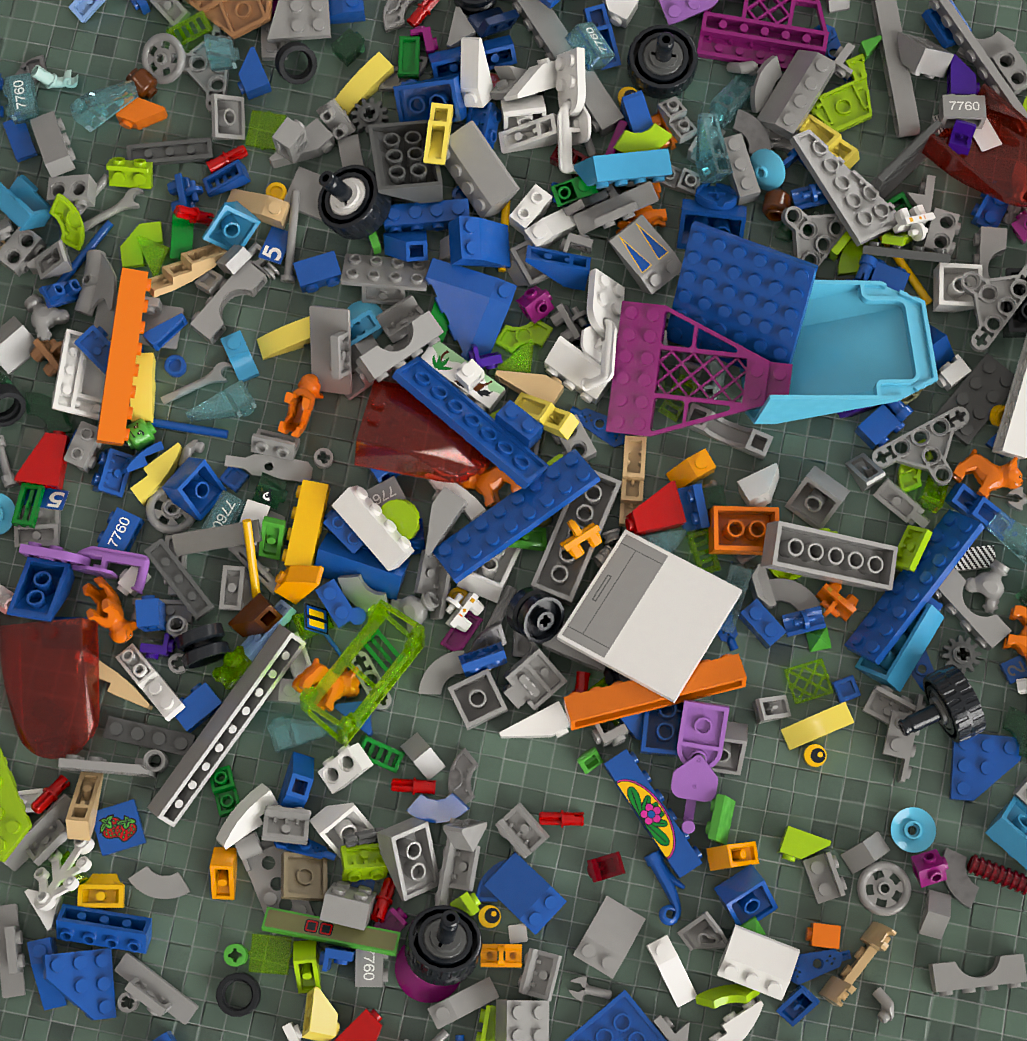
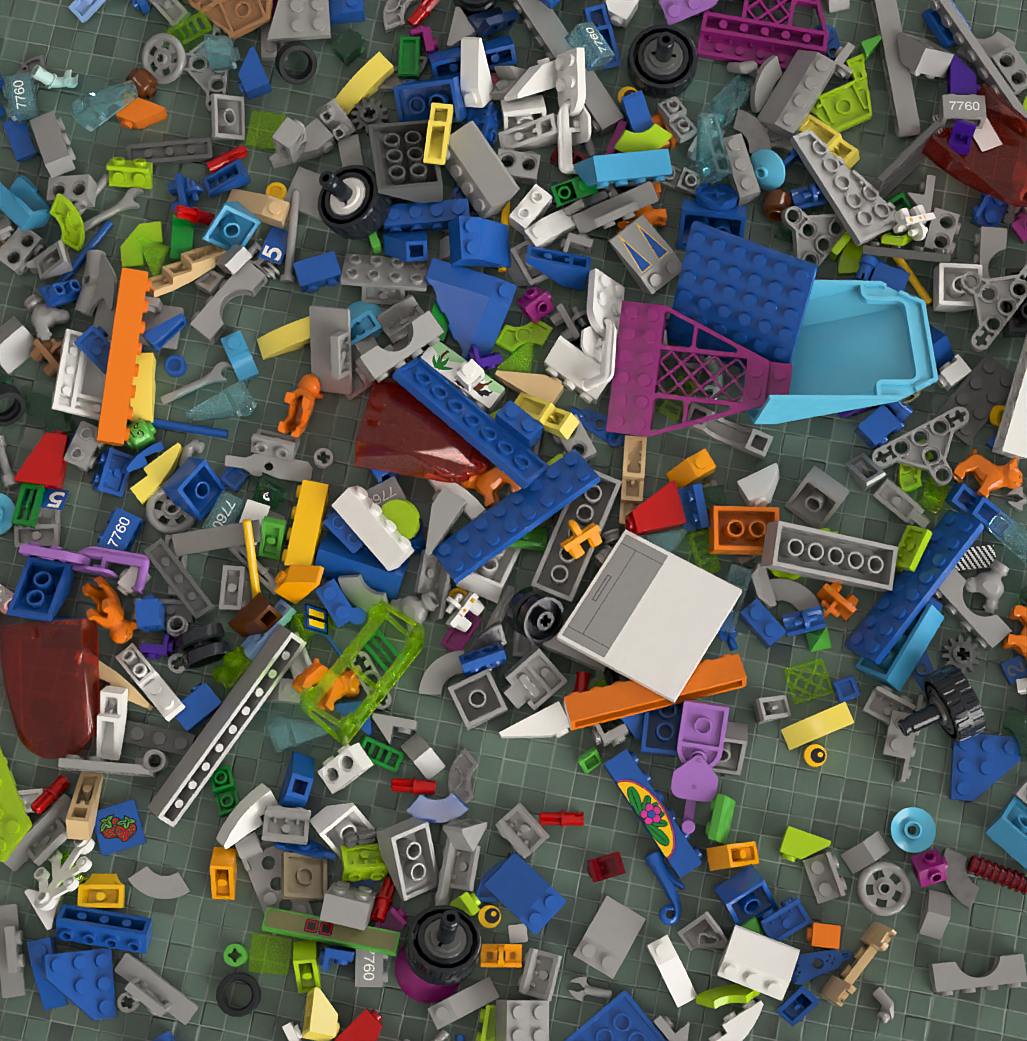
(111, 722): none -> white slope
(388, 723): none -> light grey slope
(519, 159): none -> light grey brick
(785, 920): none -> blue bracket

